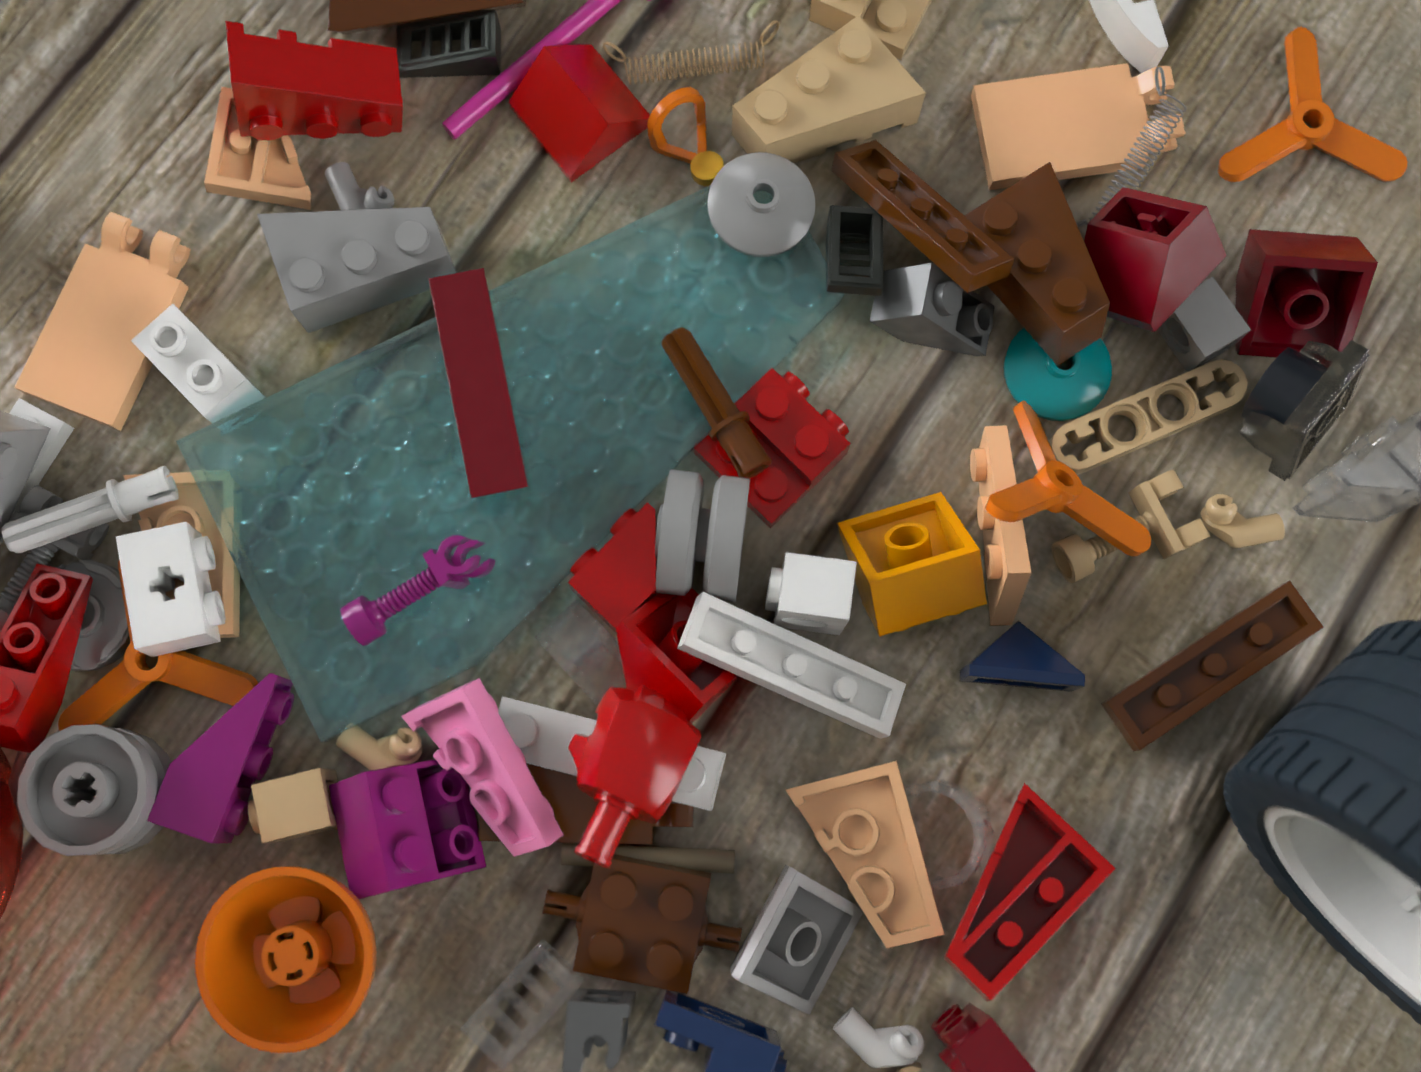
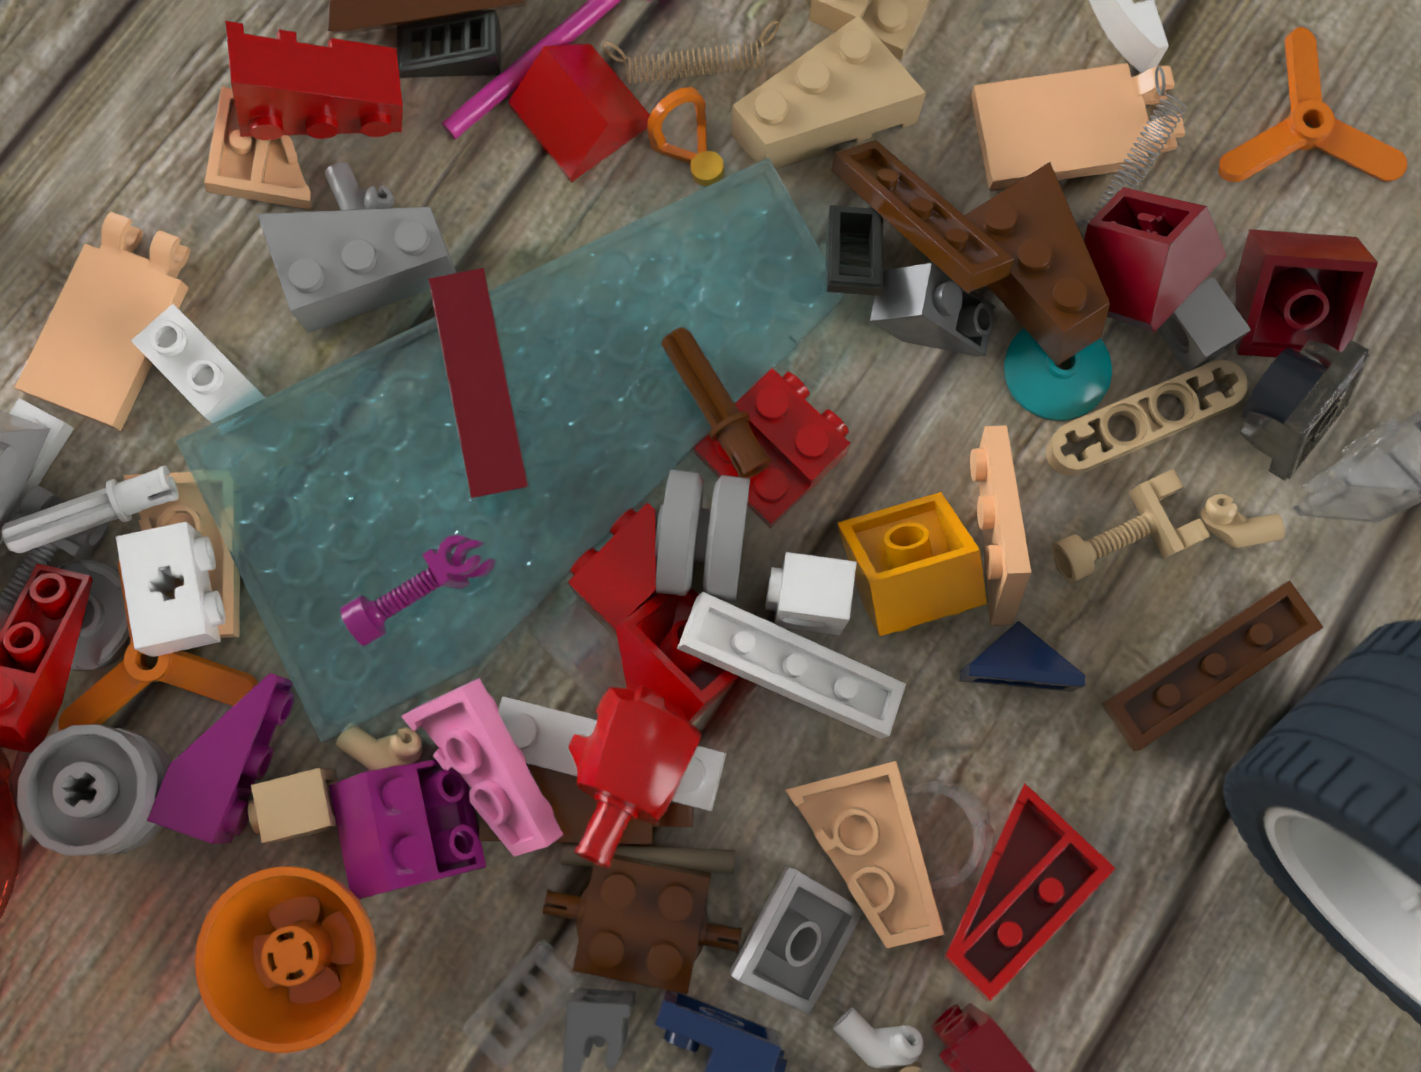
(758, 227): light grey dish -> none
(1061, 490): orange piece -> none

